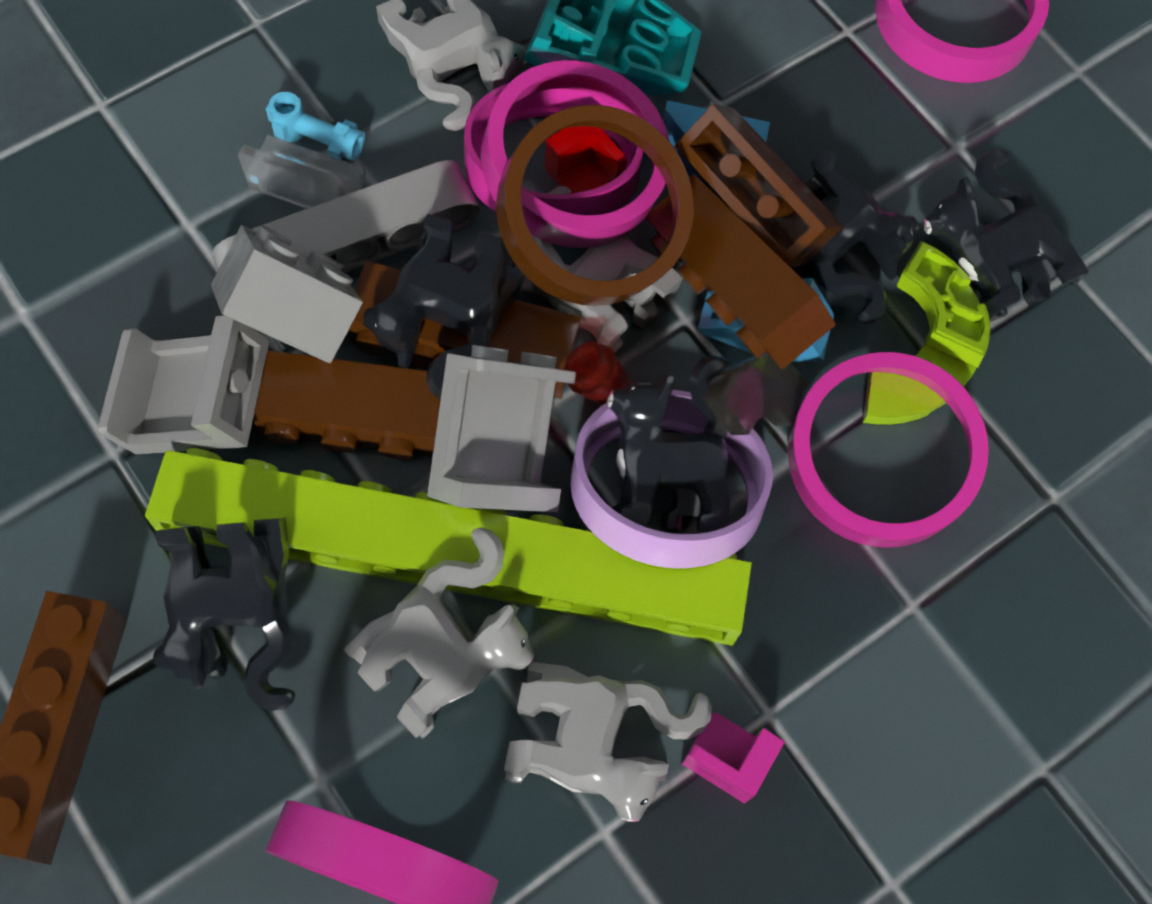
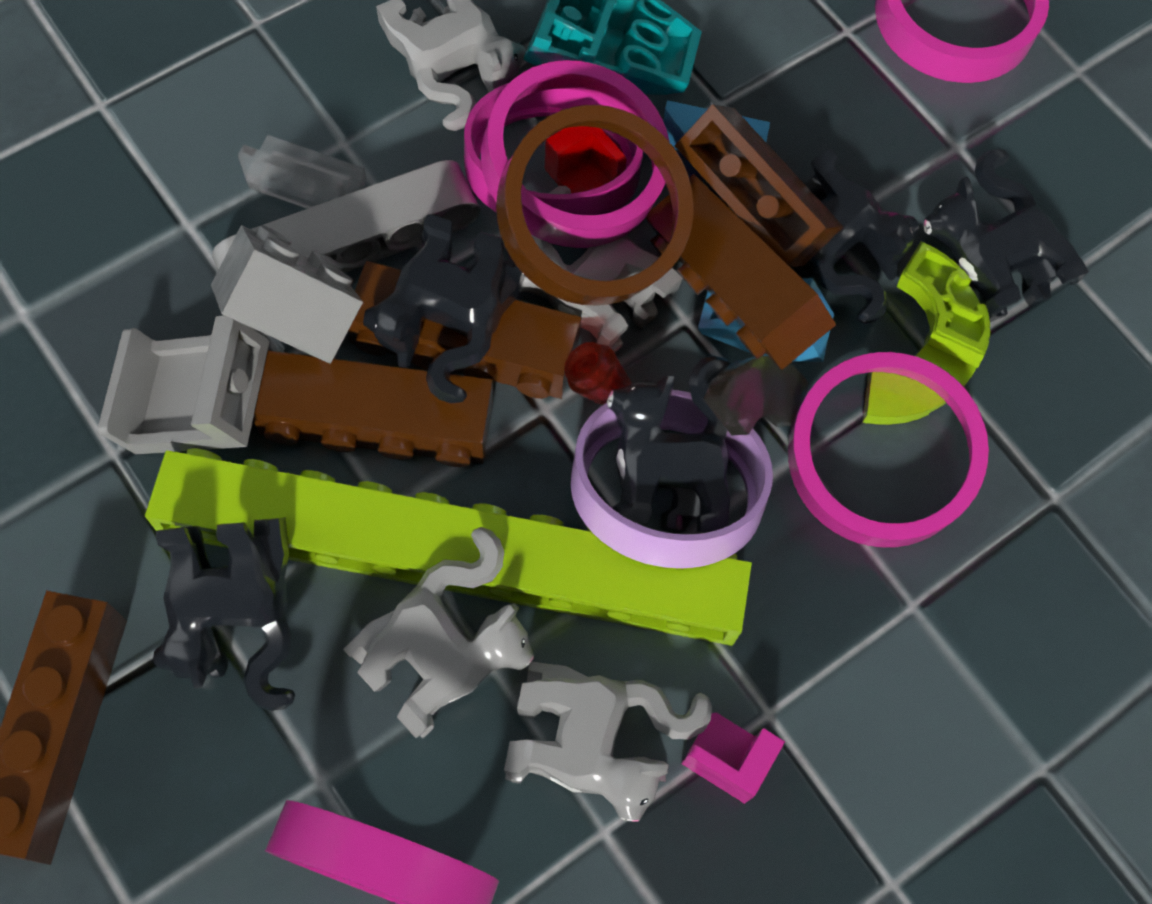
(292, 124): medium azure bar -> none
(495, 431): light grey panel -> none

